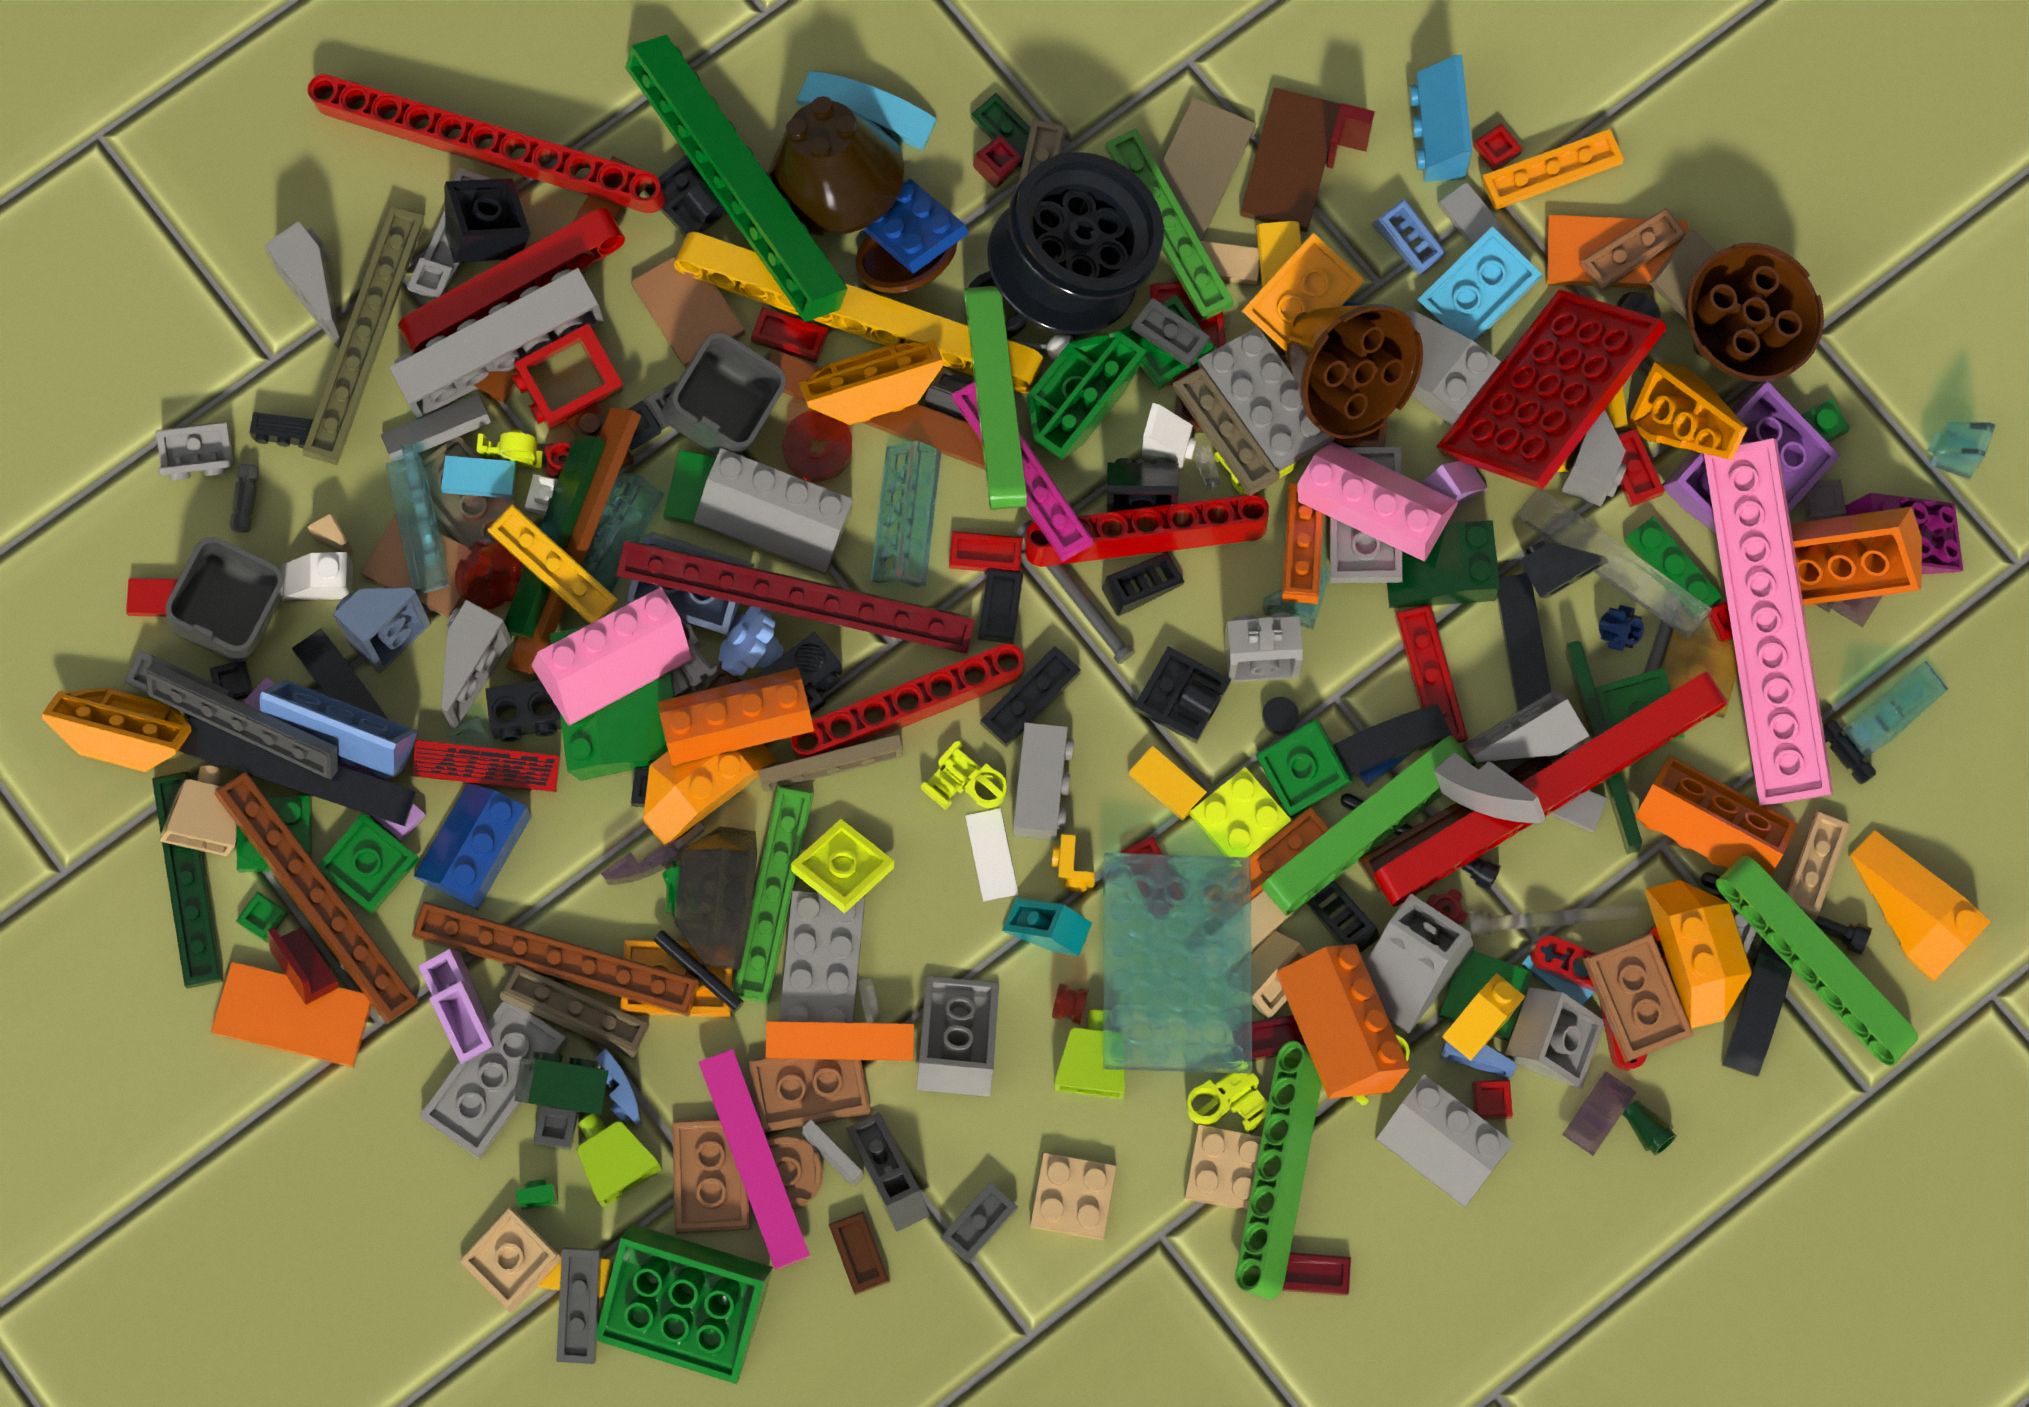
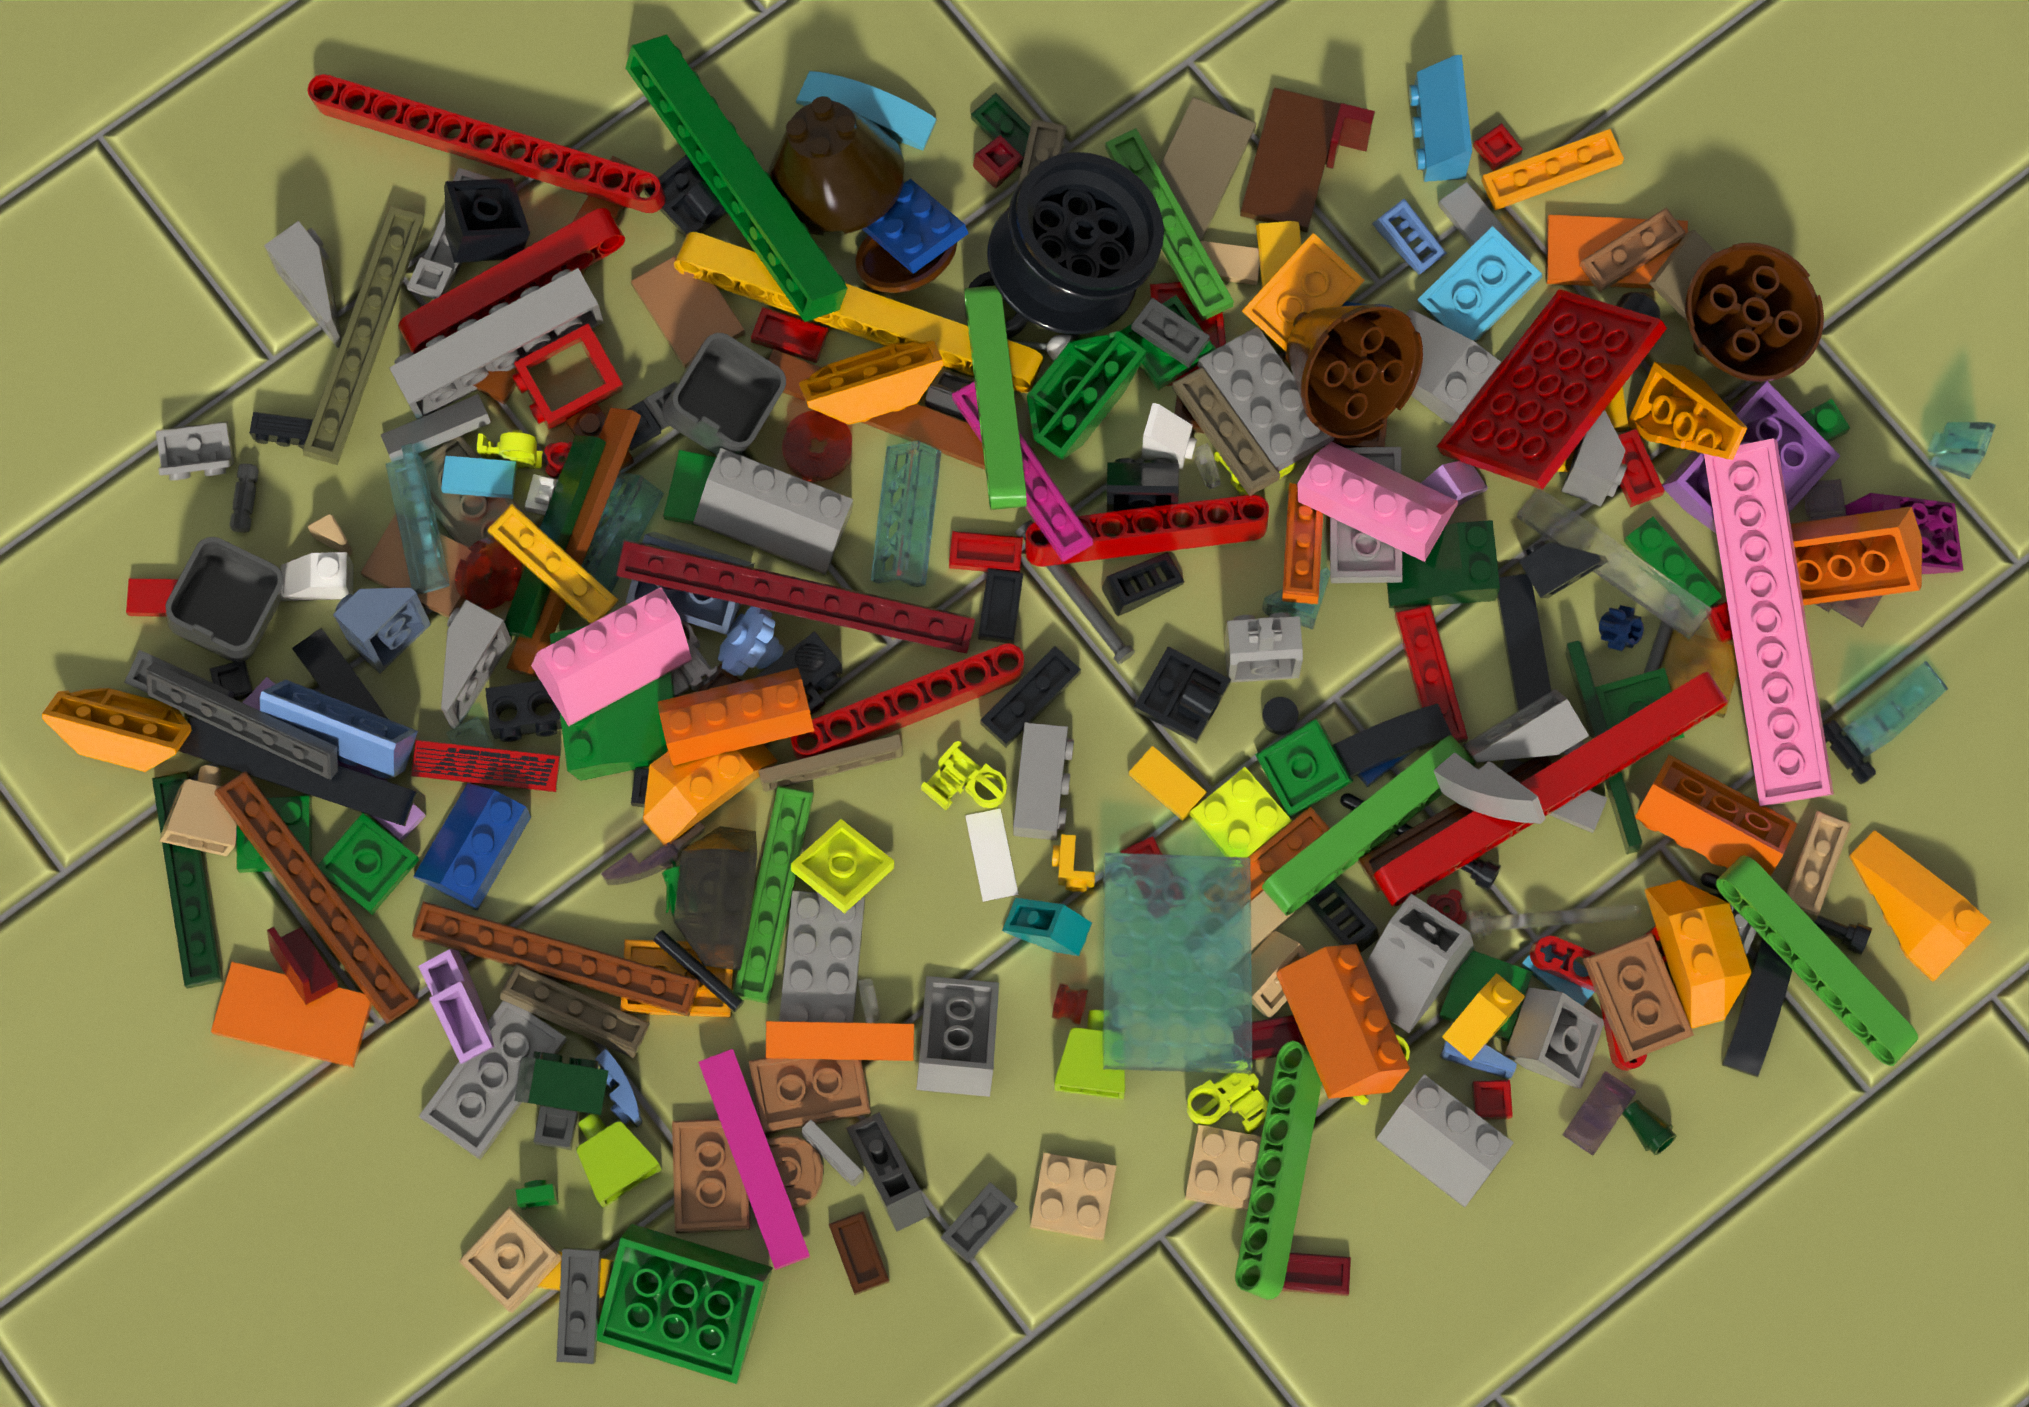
(261, 915): green tile -> none

